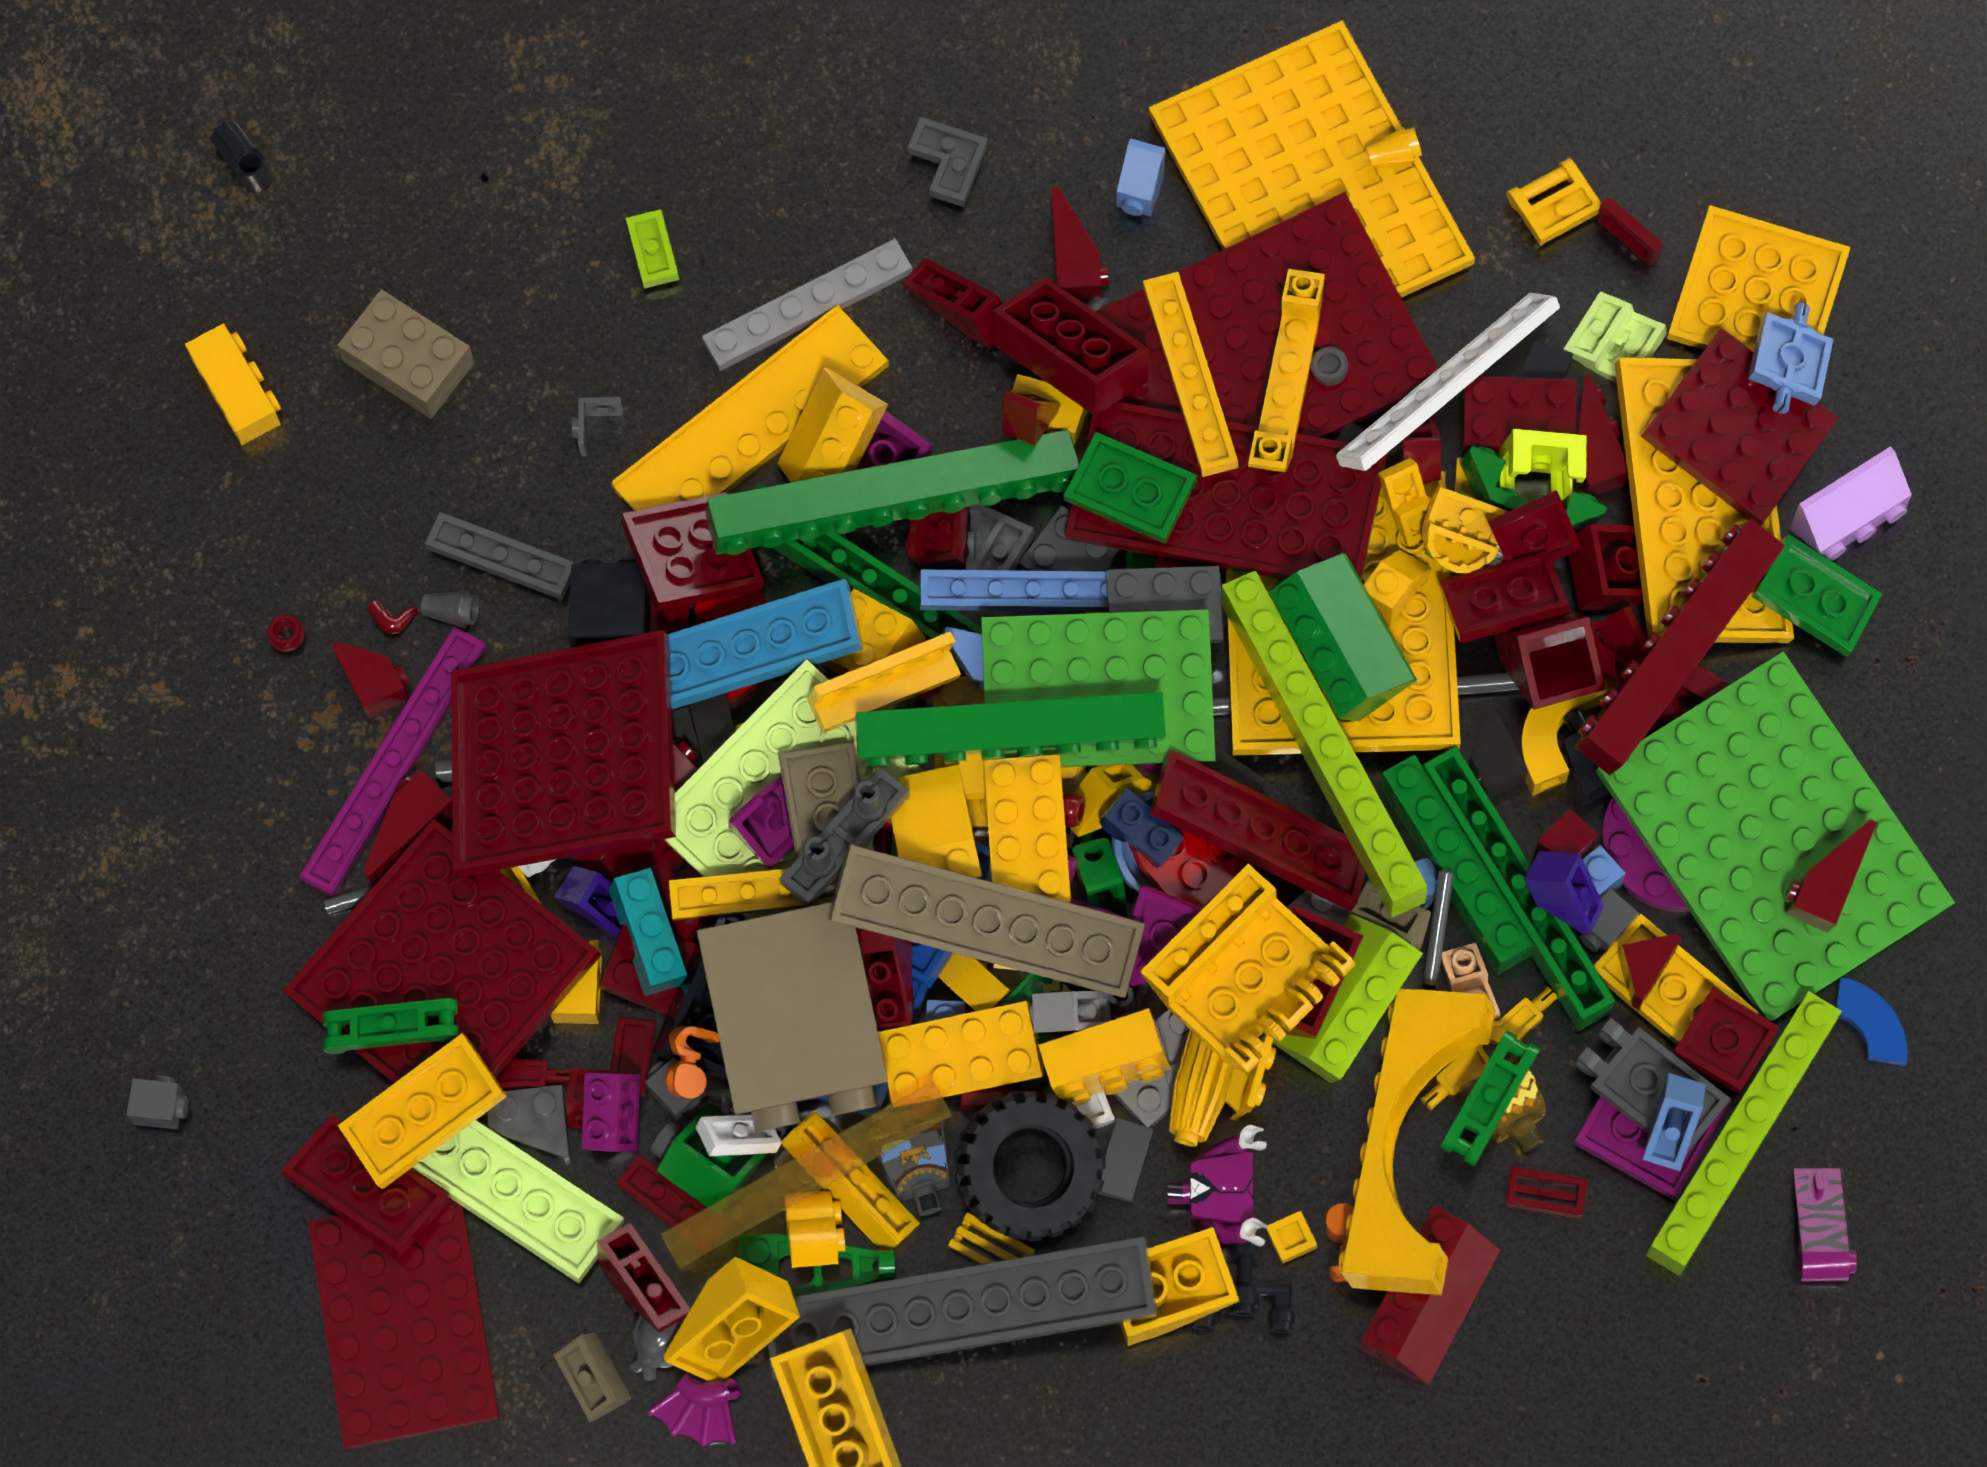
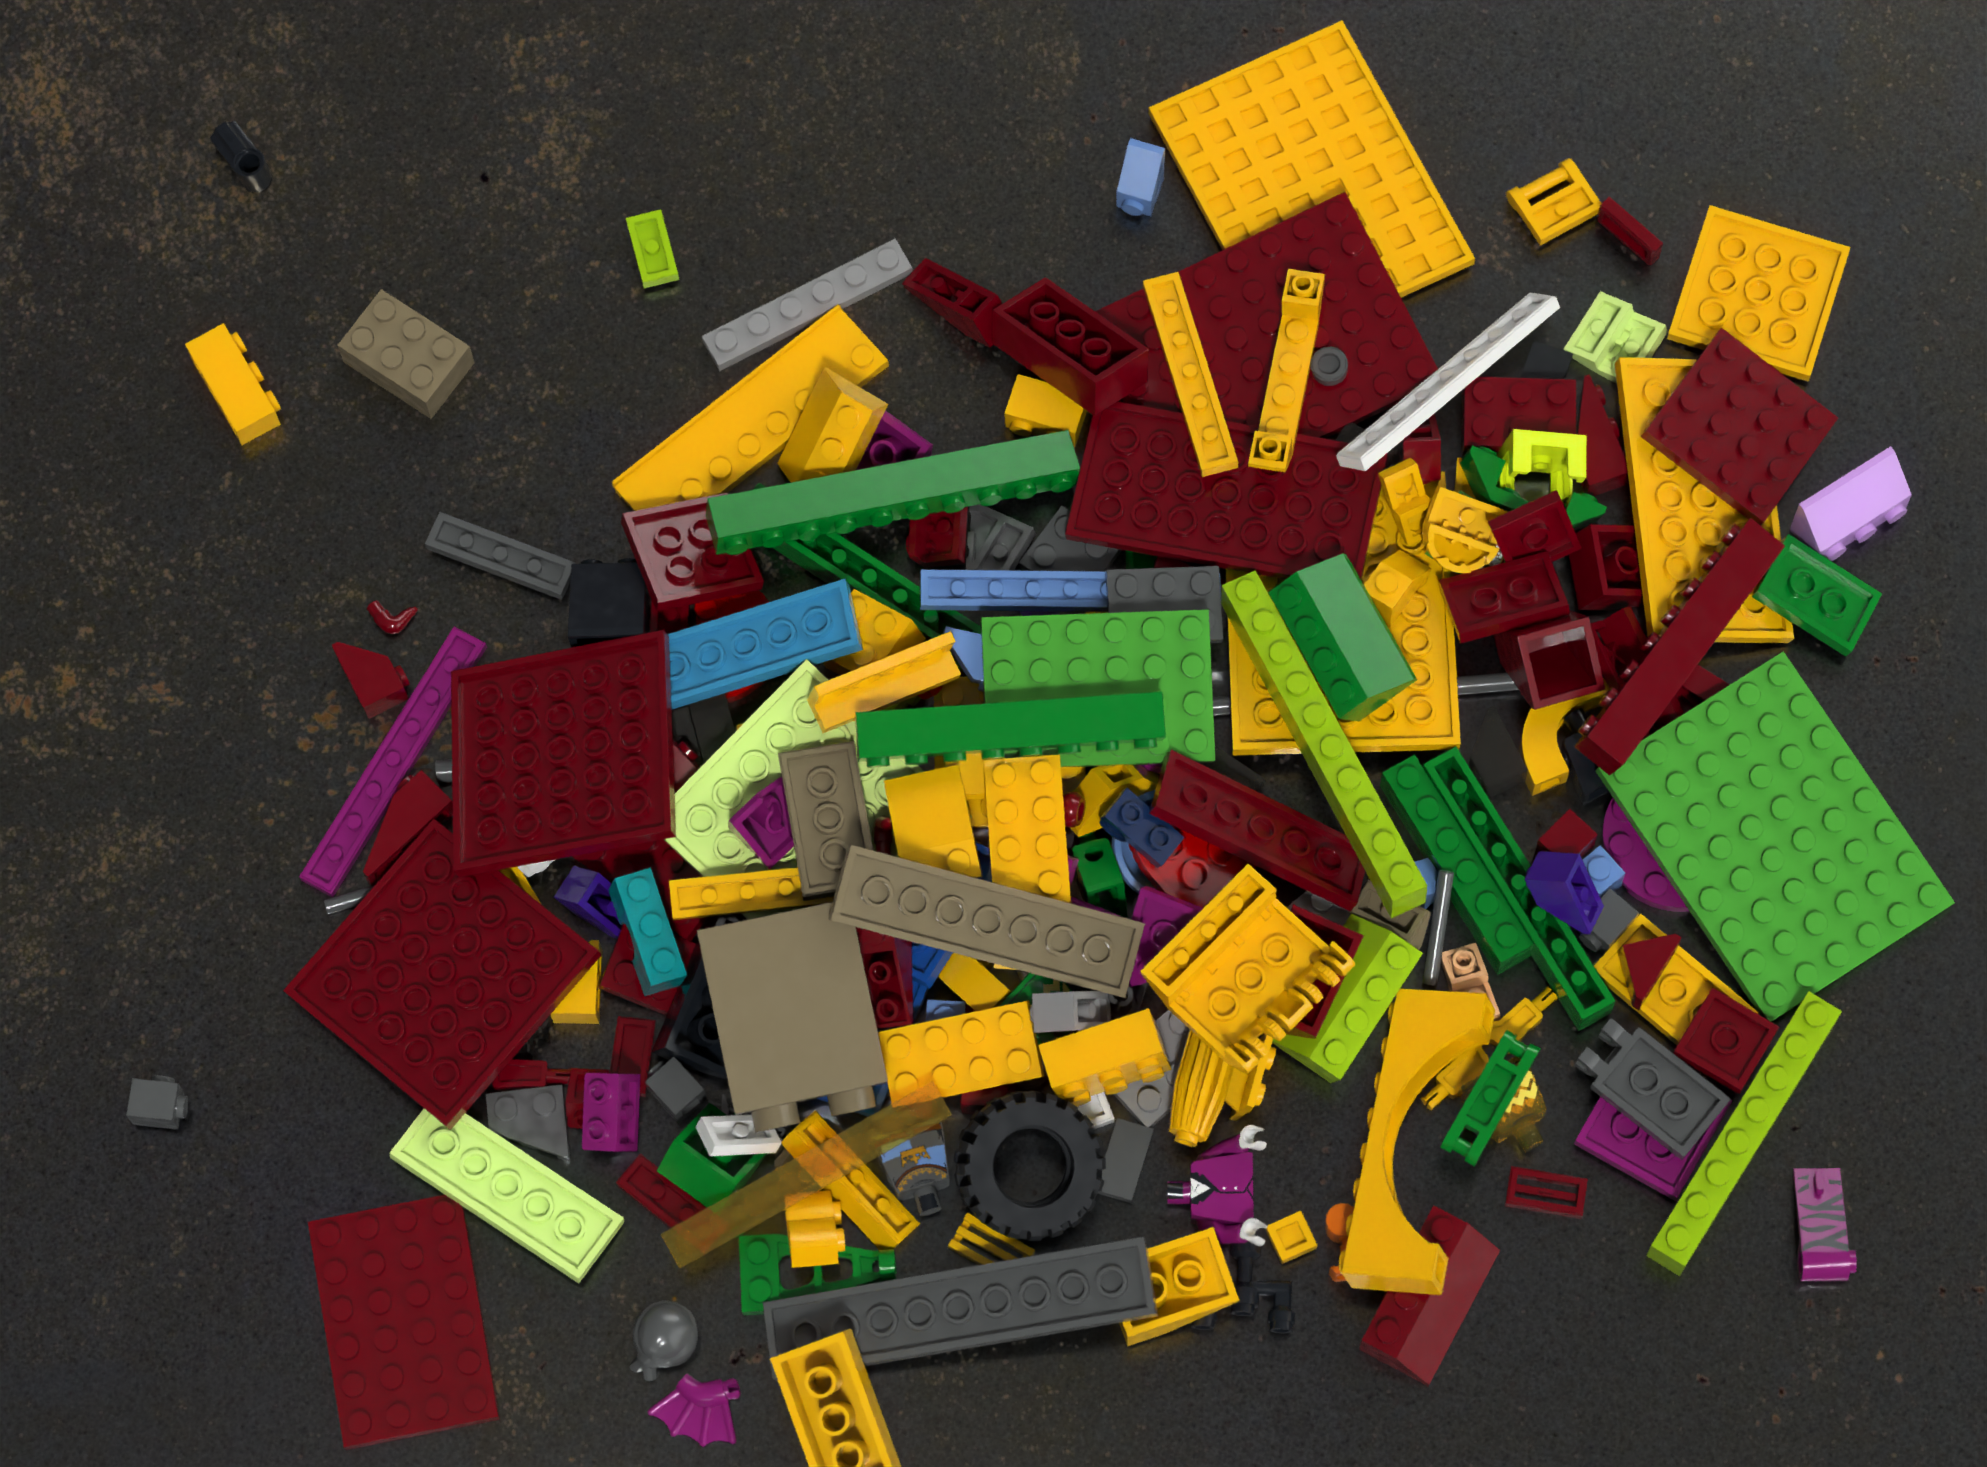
(282, 623): dark red plate -> none
(338, 1179): dark red plate -> none
(390, 1025): green plate -> none
(422, 1111): yellow plate -> none
(451, 607): flat silver cone -> none
(586, 408): dark grey bracket -> none
(592, 1376): dark tan slope -> none
(640, 1278): dark red slope -> none
(665, 1139): dark grey tile -> none
(684, 1077): orange leg -> none
(732, 1321): yellow slope -> none
(854, 825): dark grey plate -> none
(957, 154): dark grey plate -> none
(1027, 415): dark red slope -> none
(1075, 253): dark red slope -> none
(1130, 487): green plate -> none
(1395, 148): yellow cone -> none
(1674, 1121): medium blue slope -> none
(1791, 358): medium blue plate -> none
(1825, 888): dark red slope -> none
(1874, 1021): blue tile -> none

